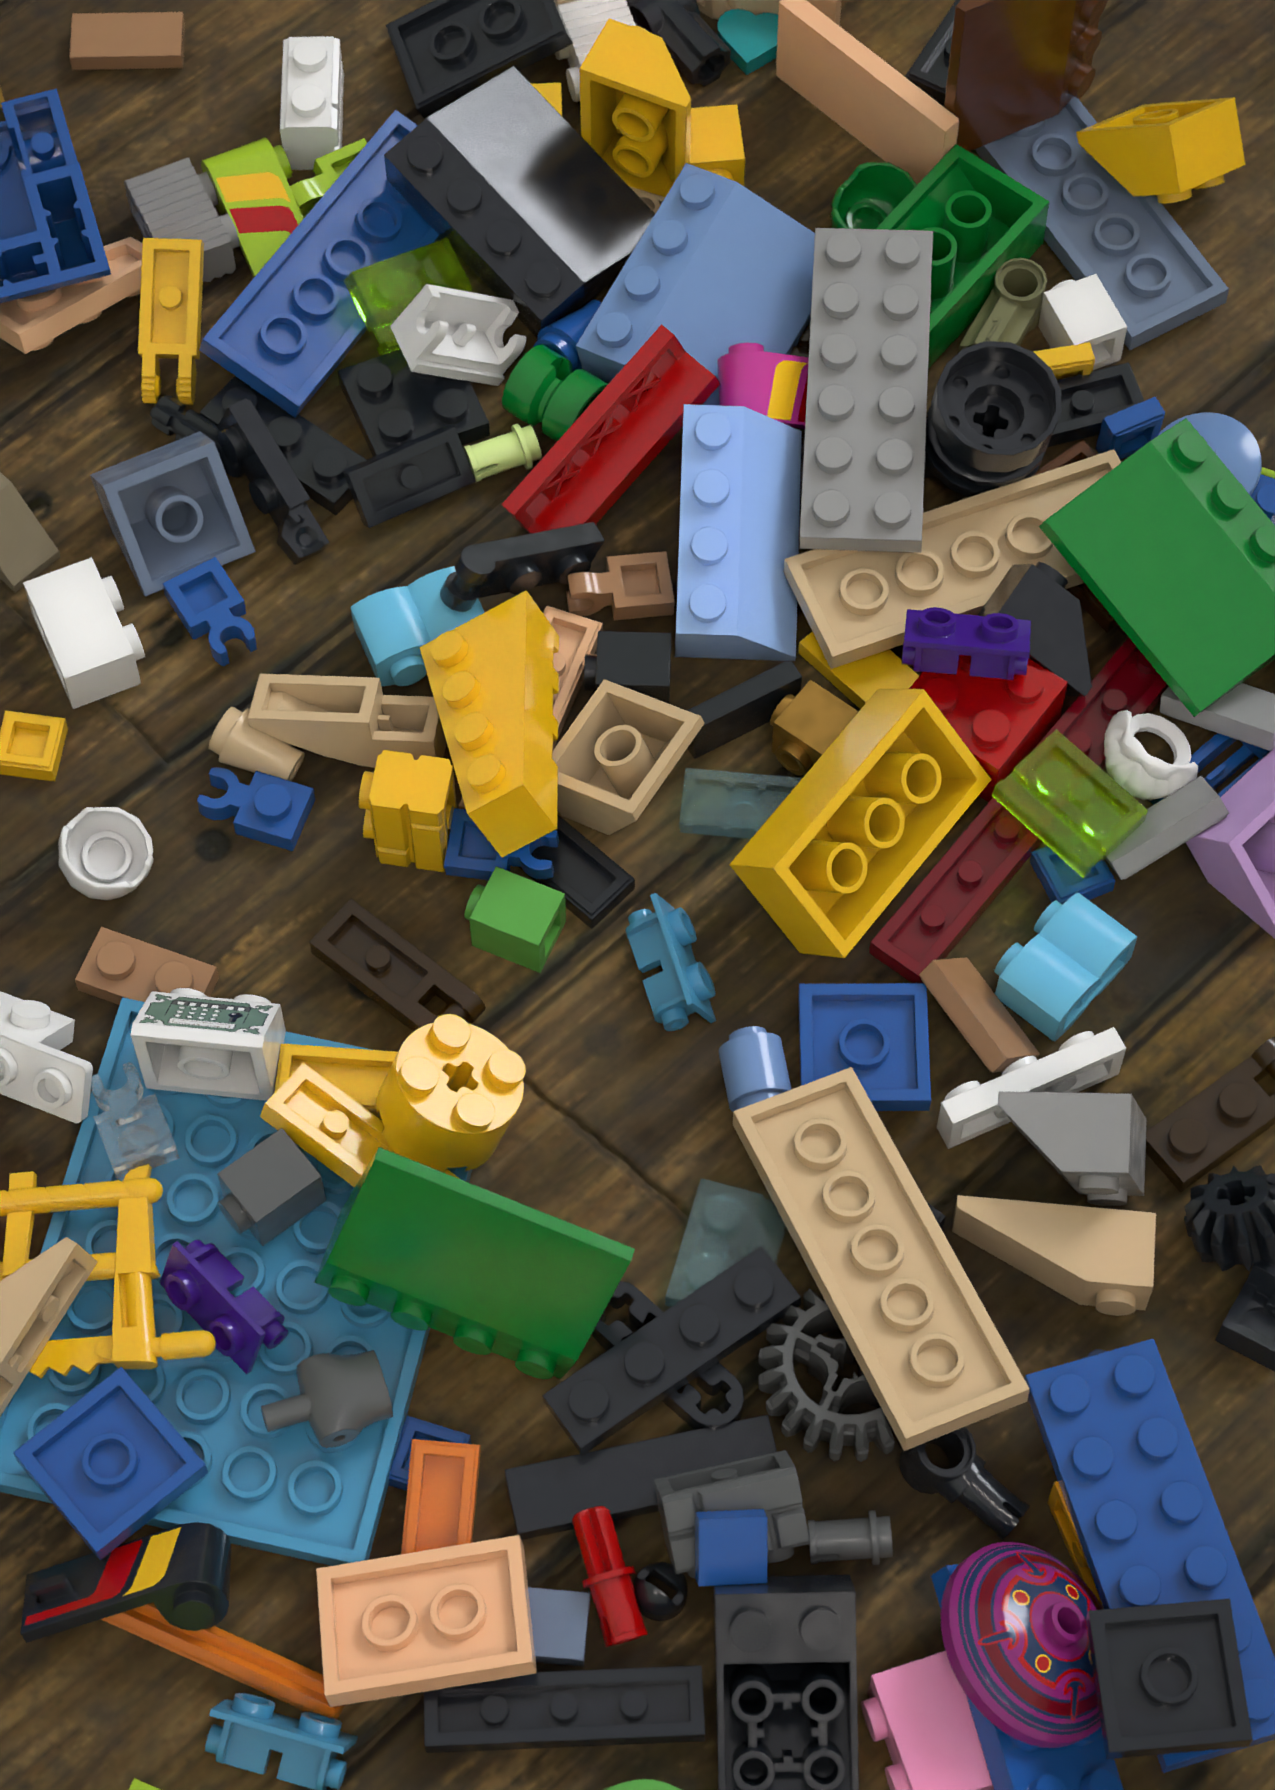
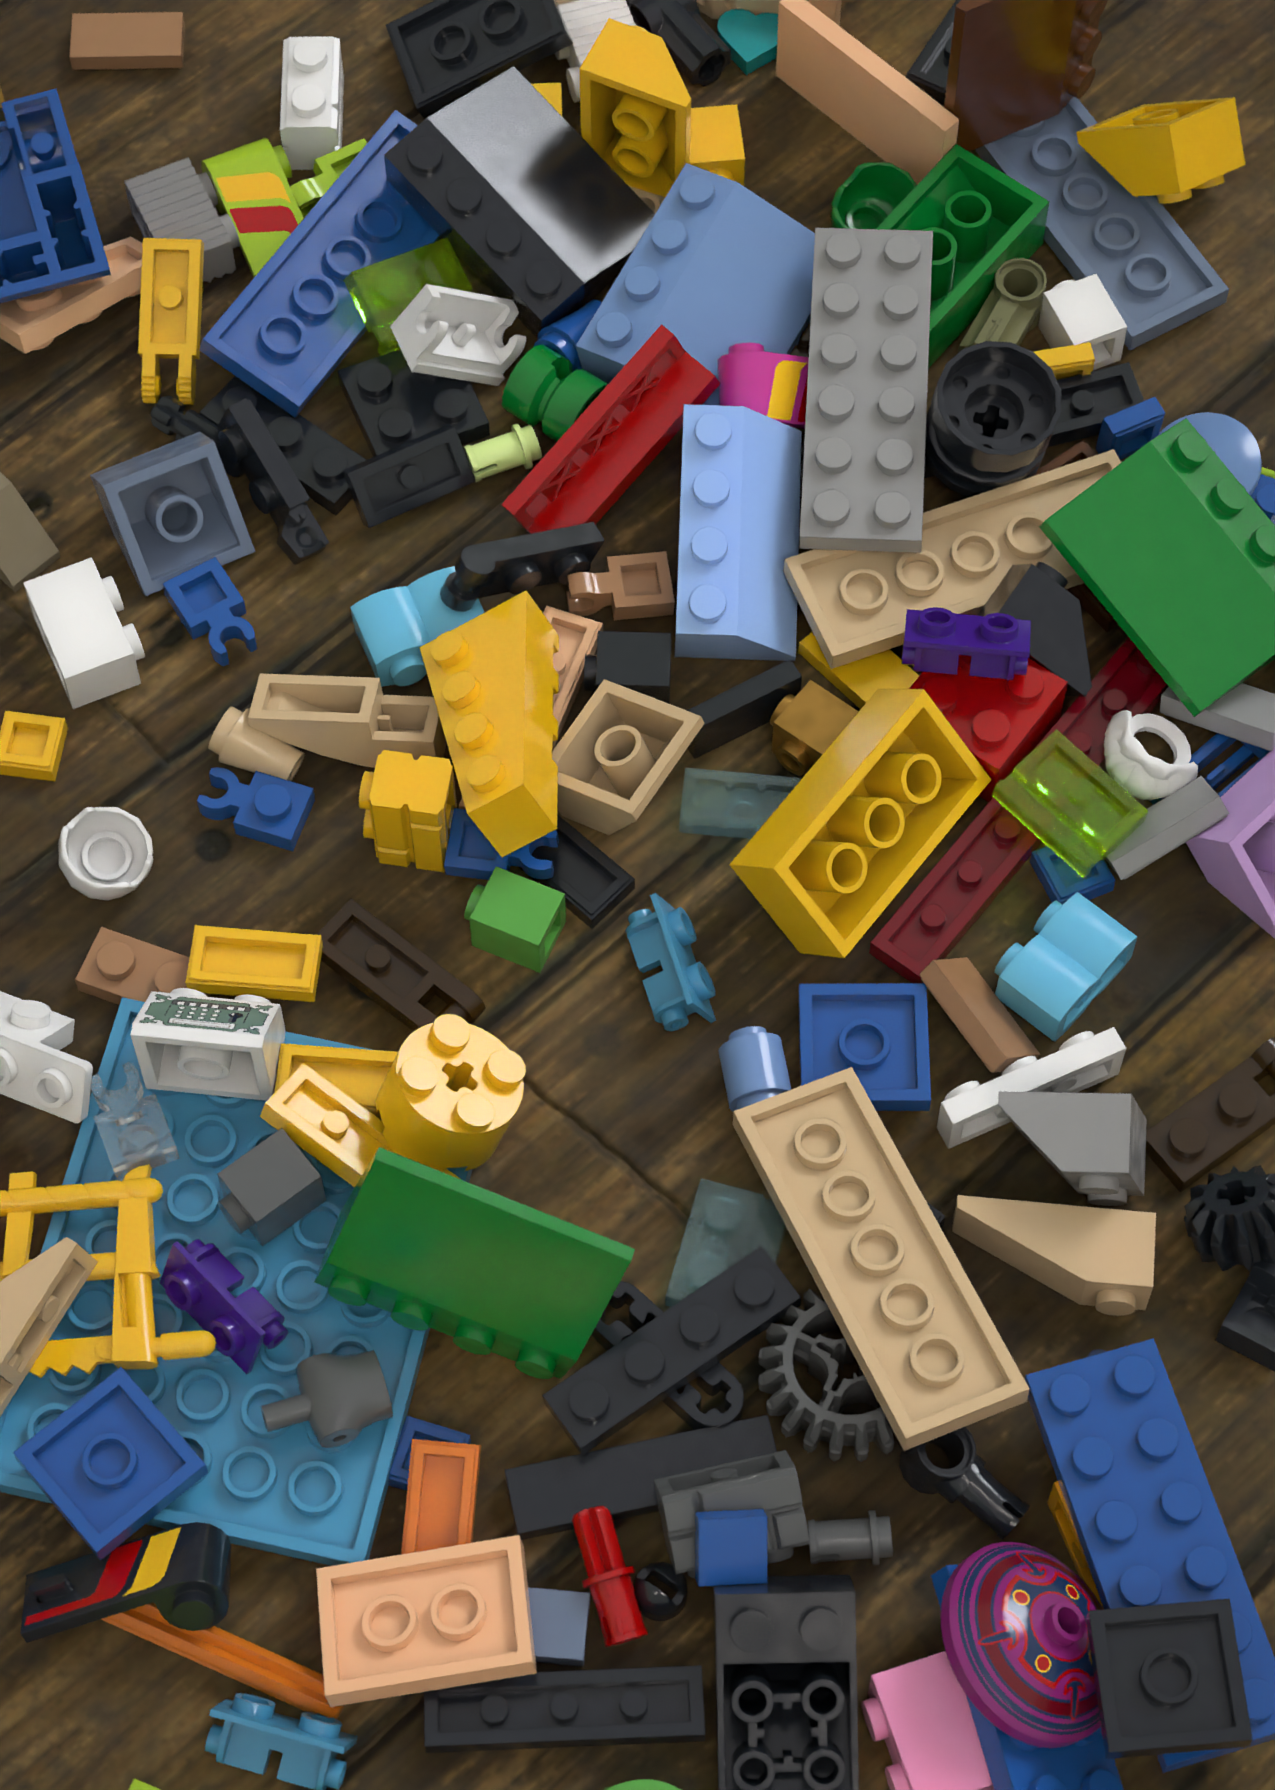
(254, 963): none -> yellow tile

